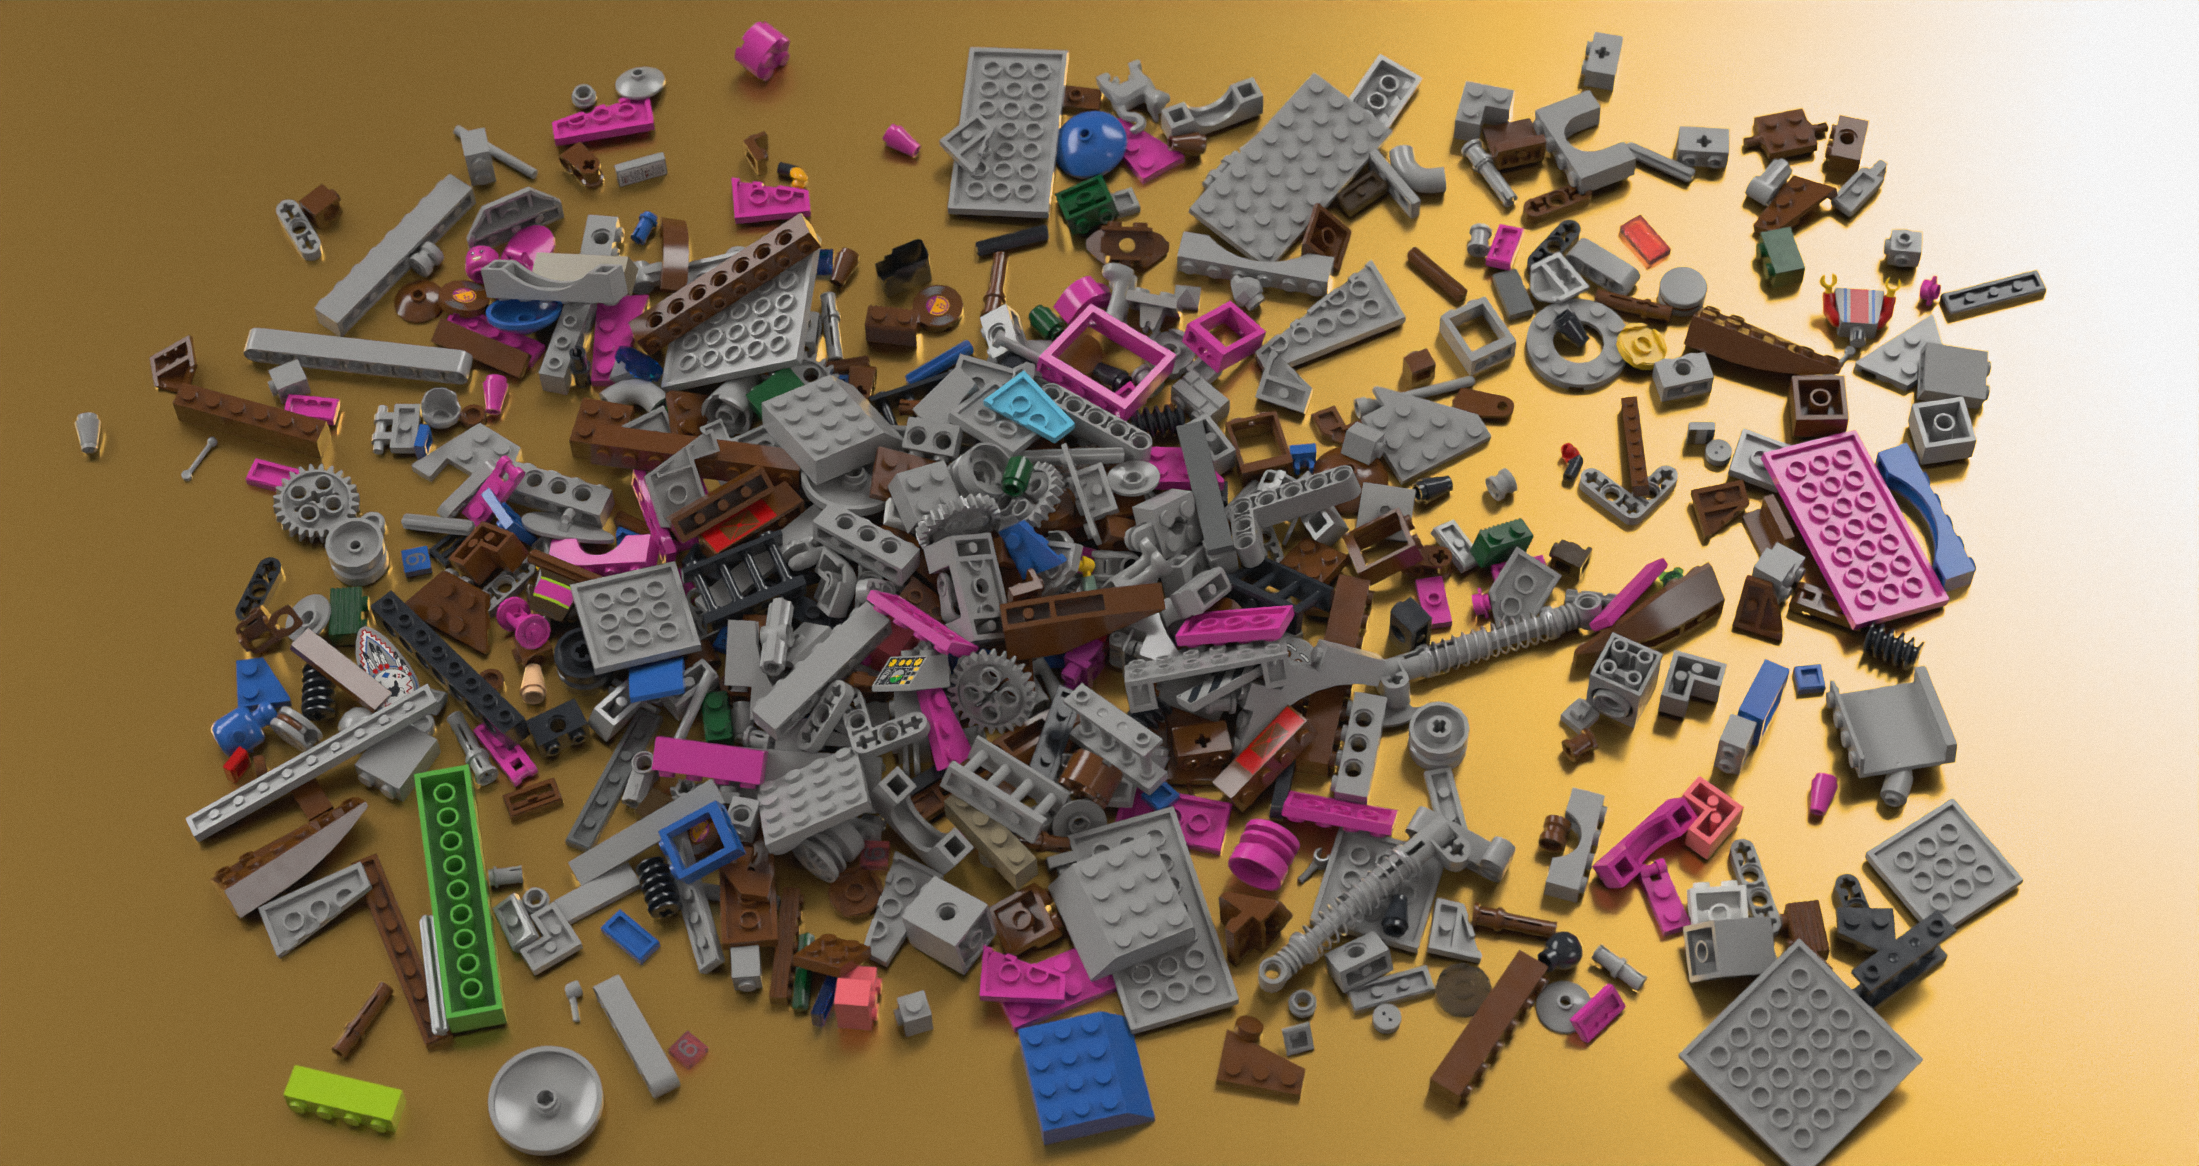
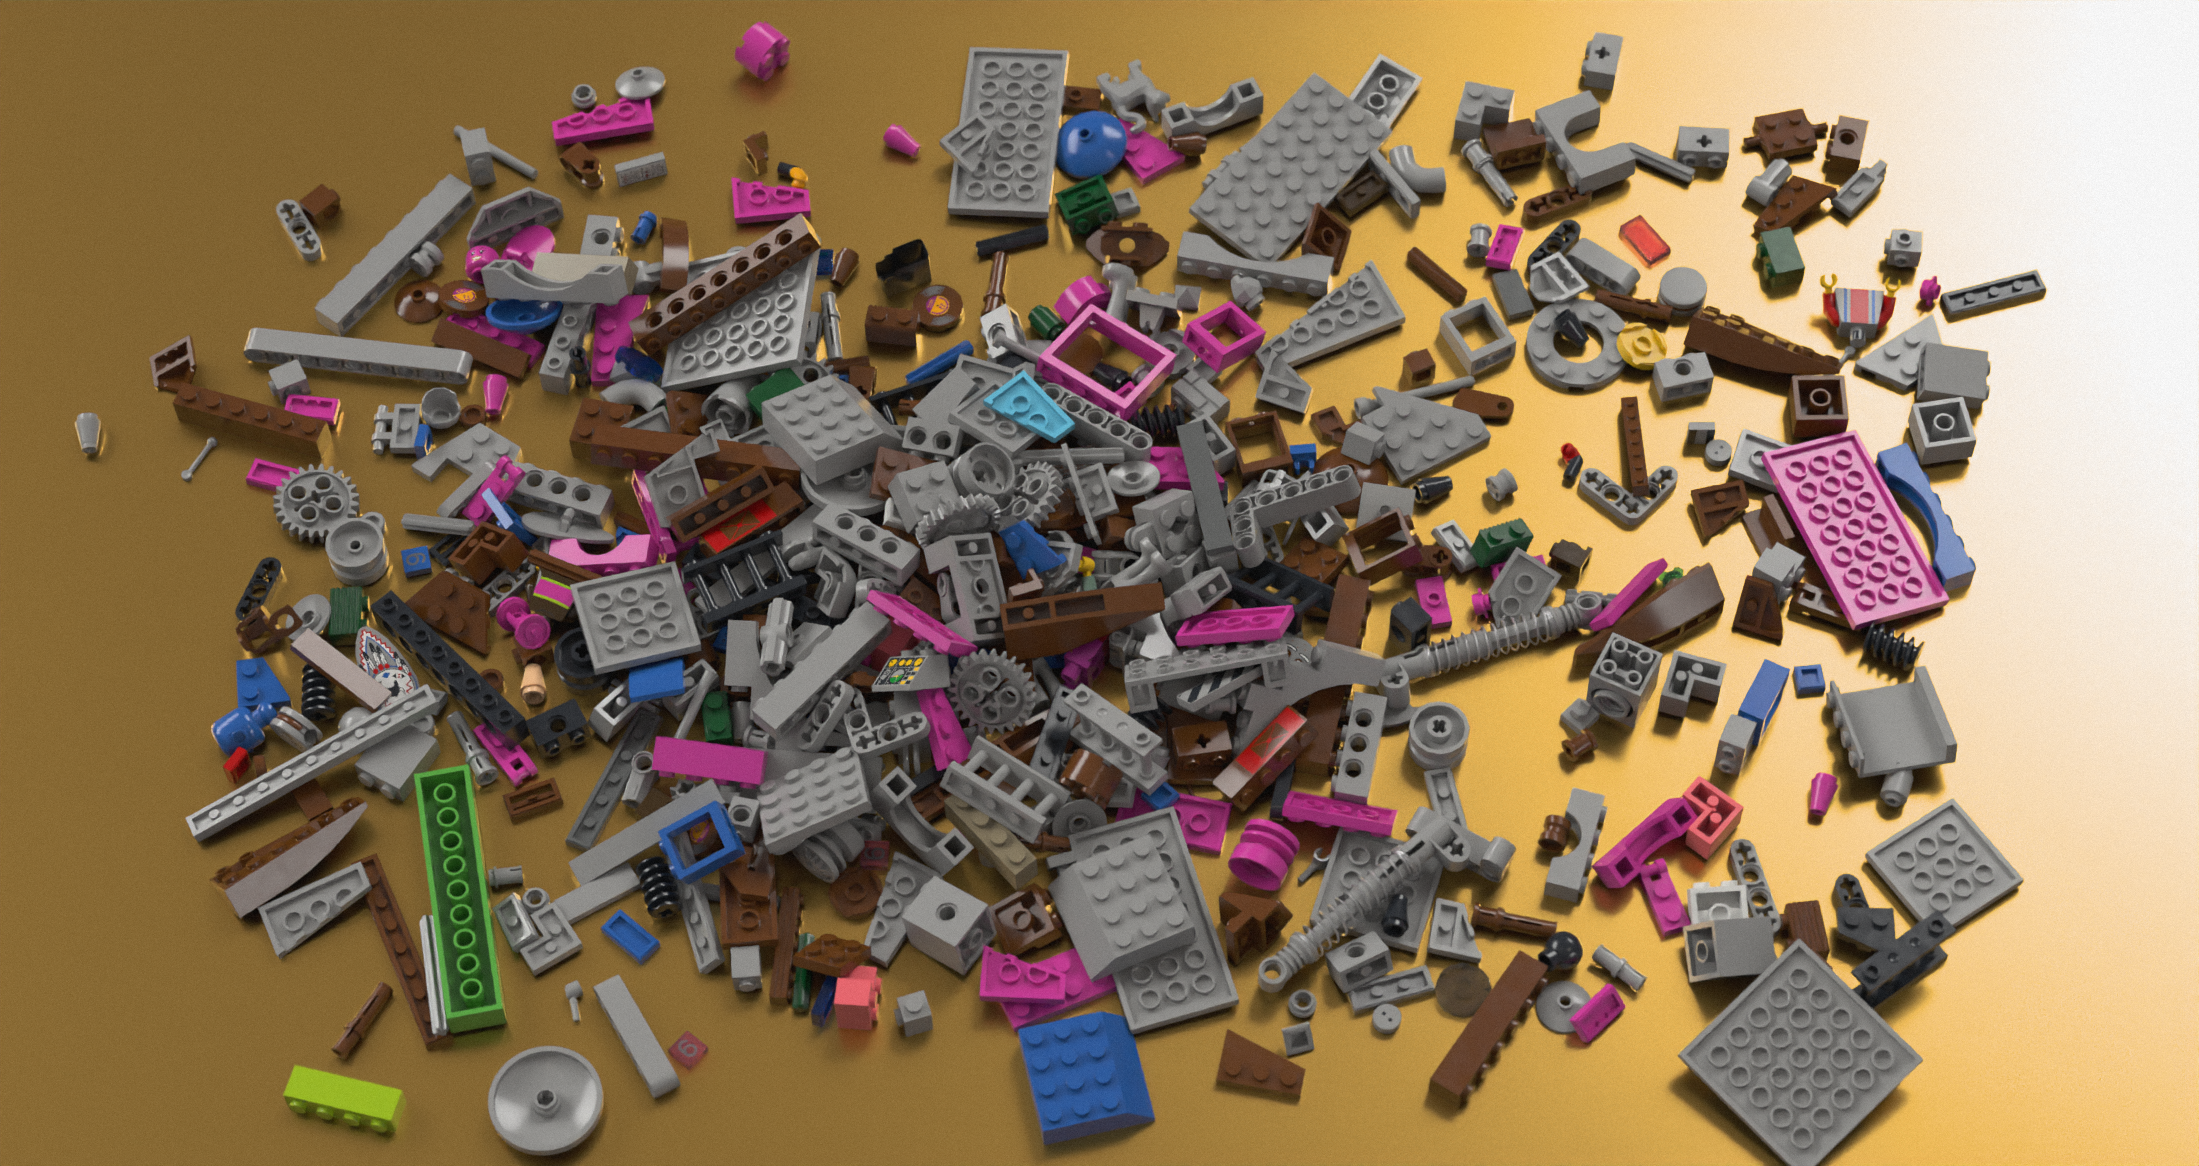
(1017, 476): dark green brick -> none
(1248, 1028): reddish brown tile -> none

